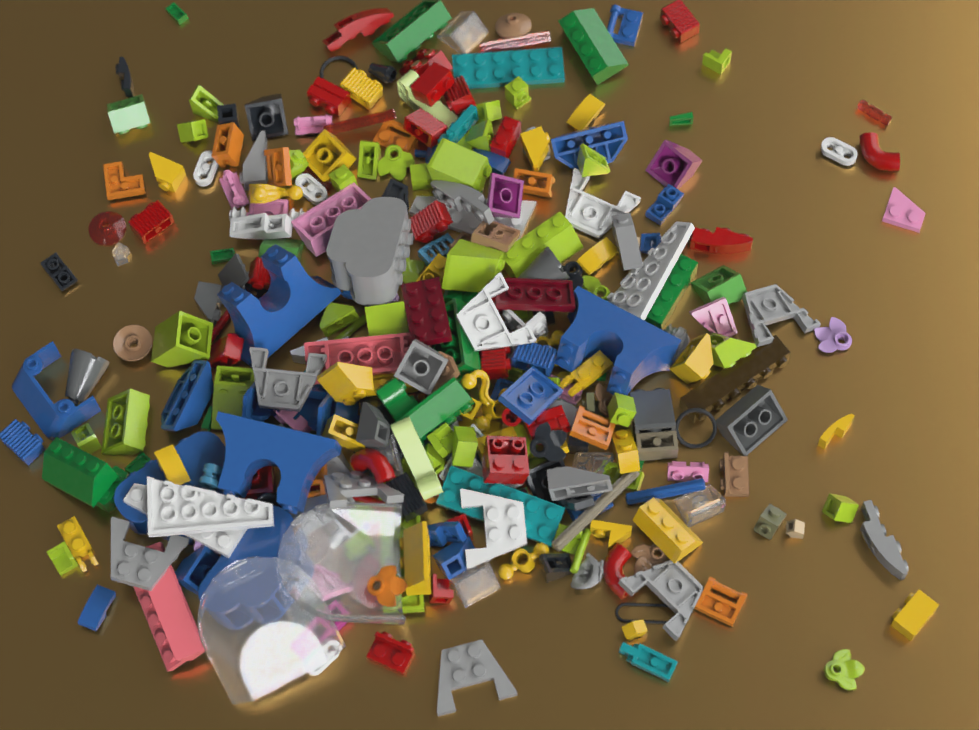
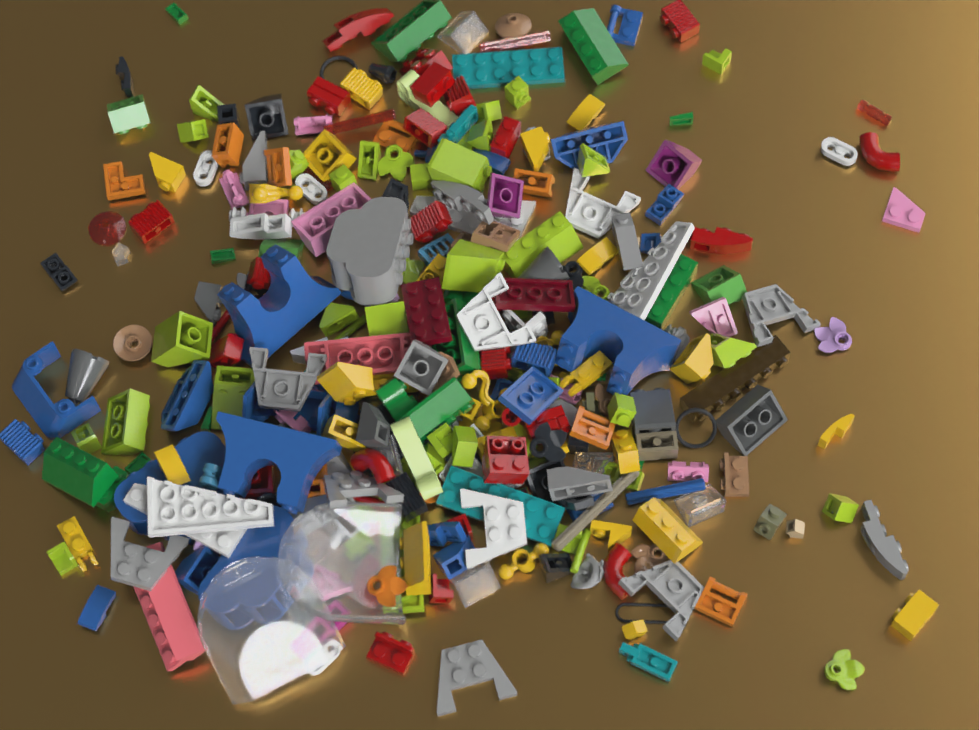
(234, 272): dark grey piece -> none

